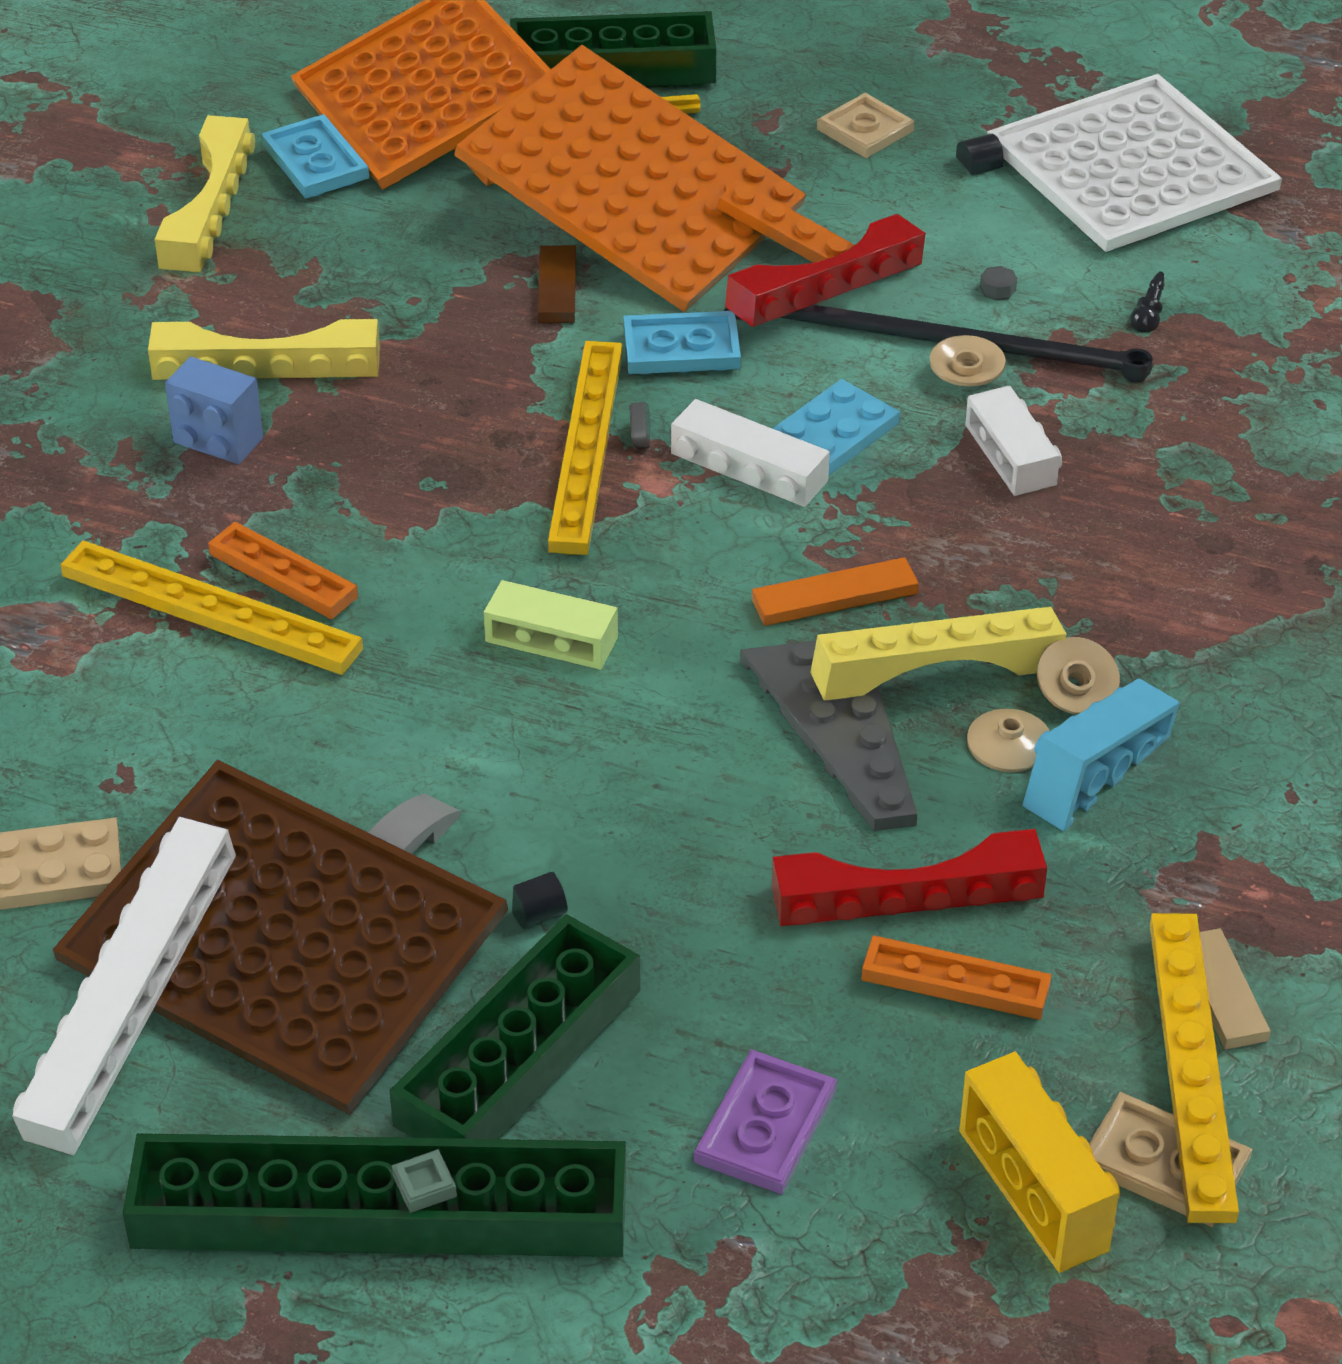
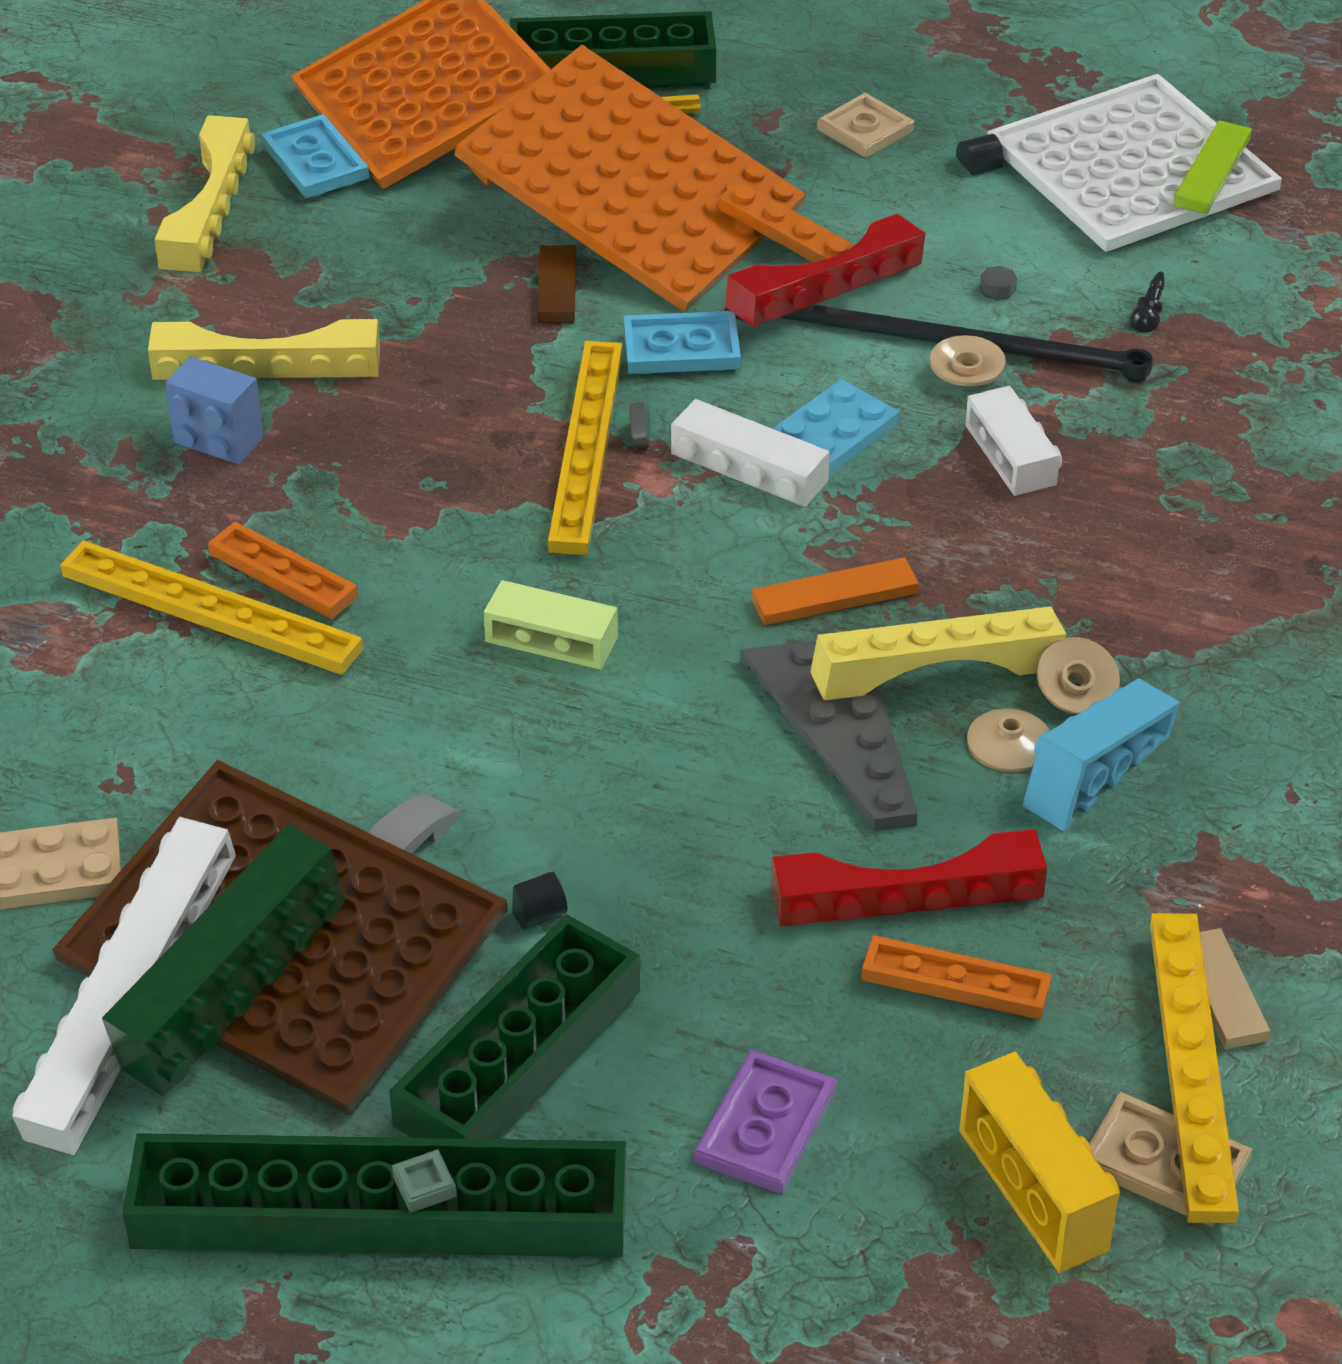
(224, 960): none -> dark green brick
(1212, 167): none -> lime tile

